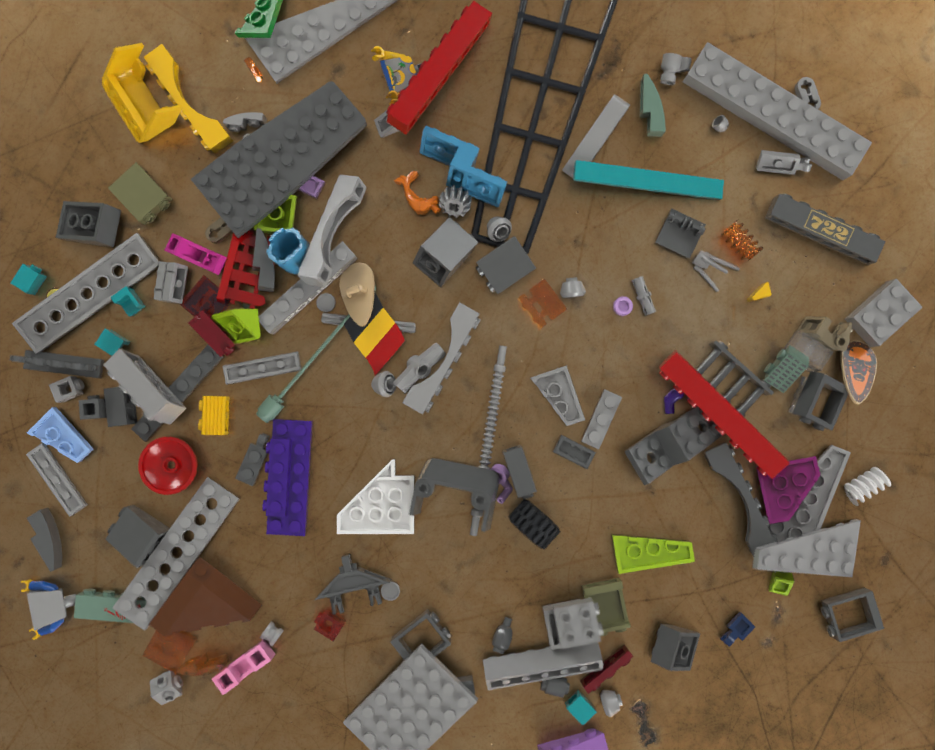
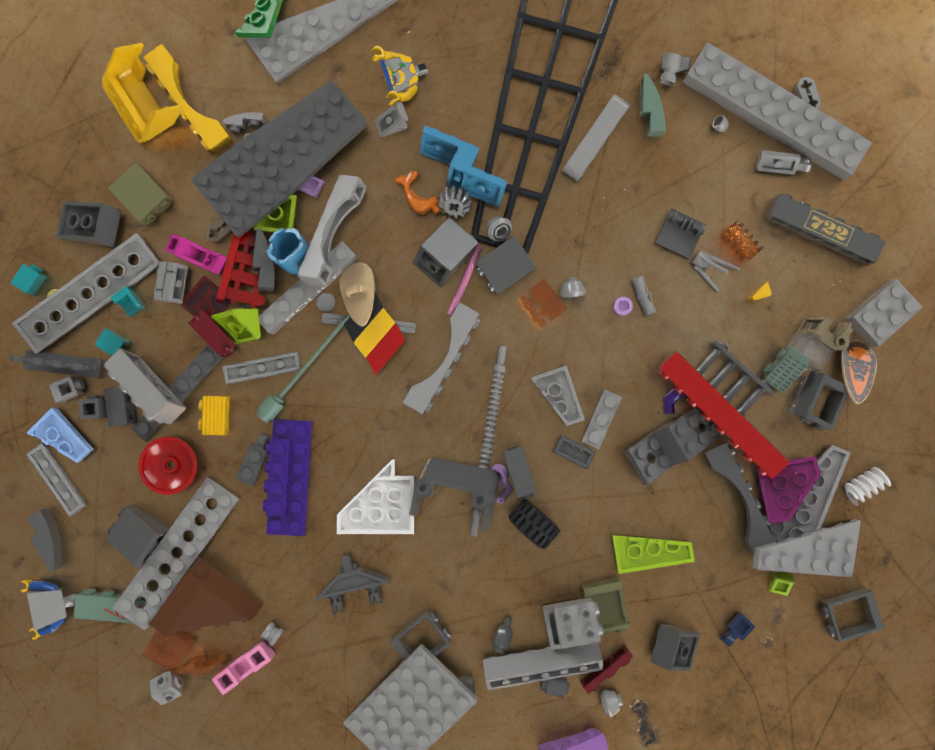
(253, 68): clear orange tile -> none
(328, 631): clear red brick -> none
(383, 384): light grey cone -> none
(390, 591): light grey piece -> none
(419, 367): light grey piece -> none
(438, 68): red brick -> none
(465, 279): none -> bright pink bar
(580, 707): teal panel -> none
(648, 180): teal tile -> none

